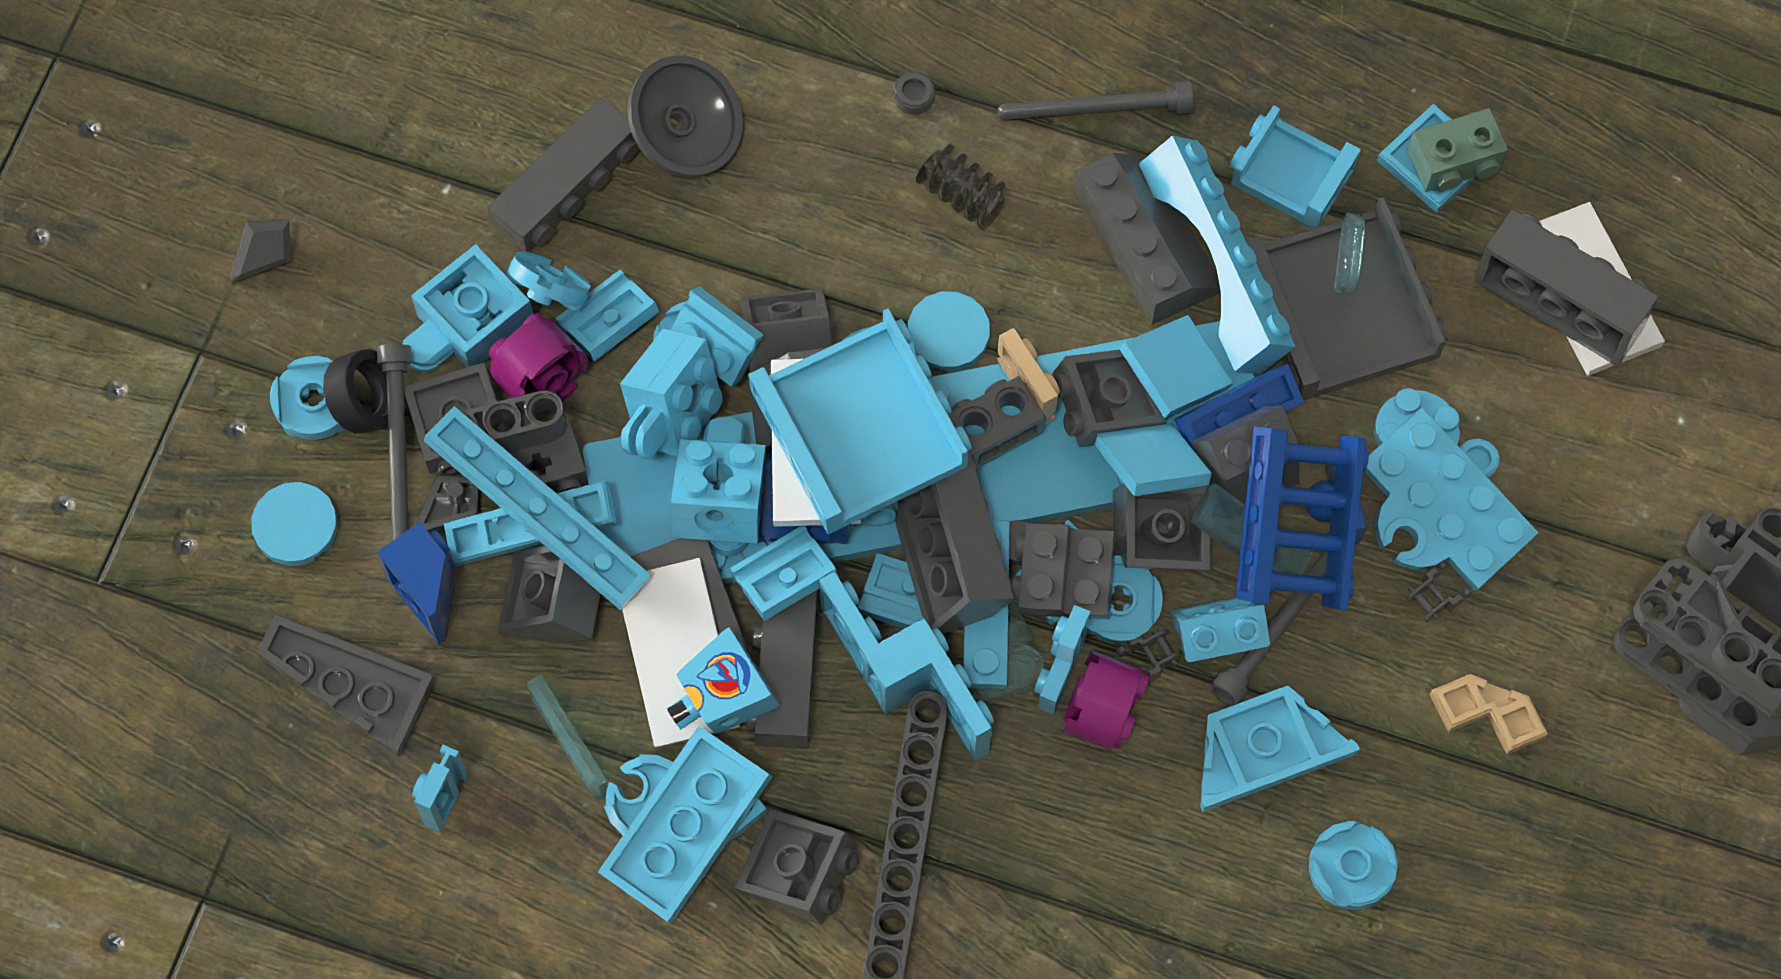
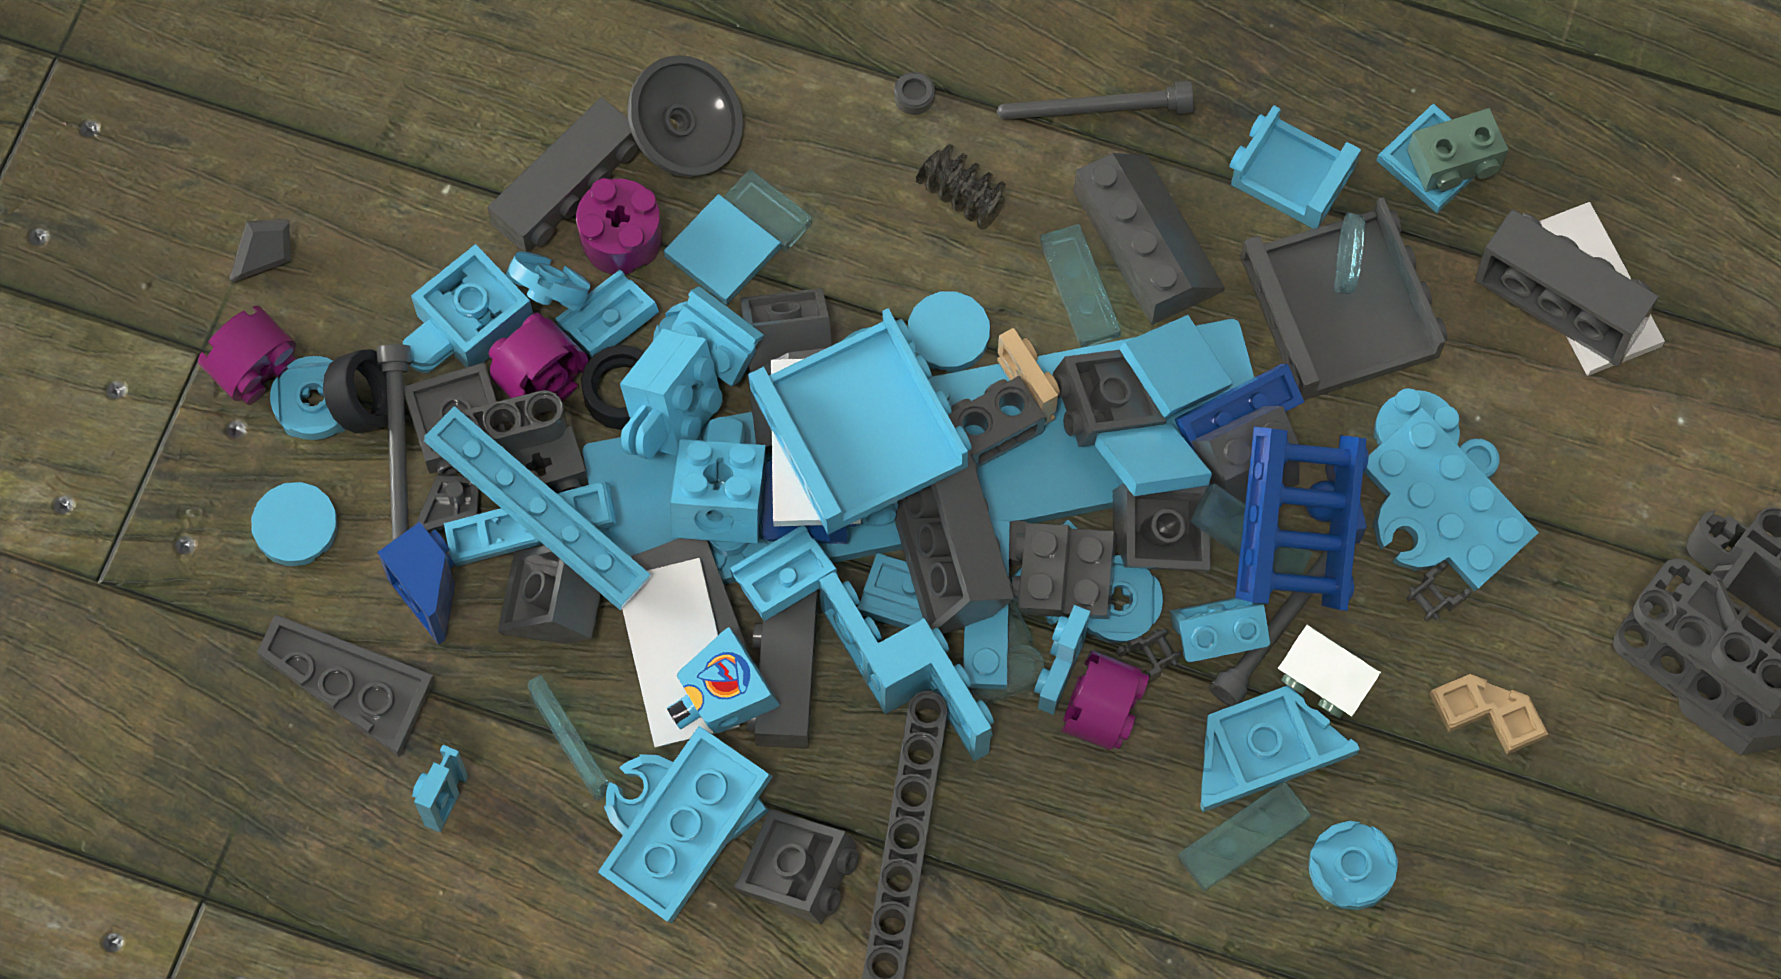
(248, 355): none -> magenta brick
(599, 364): none -> black tyre
(619, 225): none -> magenta brick
(722, 249): none -> medium azure tile
(769, 209): none -> clear light blue tile
(1080, 286): none -> clear light blue tile
(1244, 836): none -> clear light blue tile
(1250, 321): medium azure arch -> none
(1328, 671): none -> brick

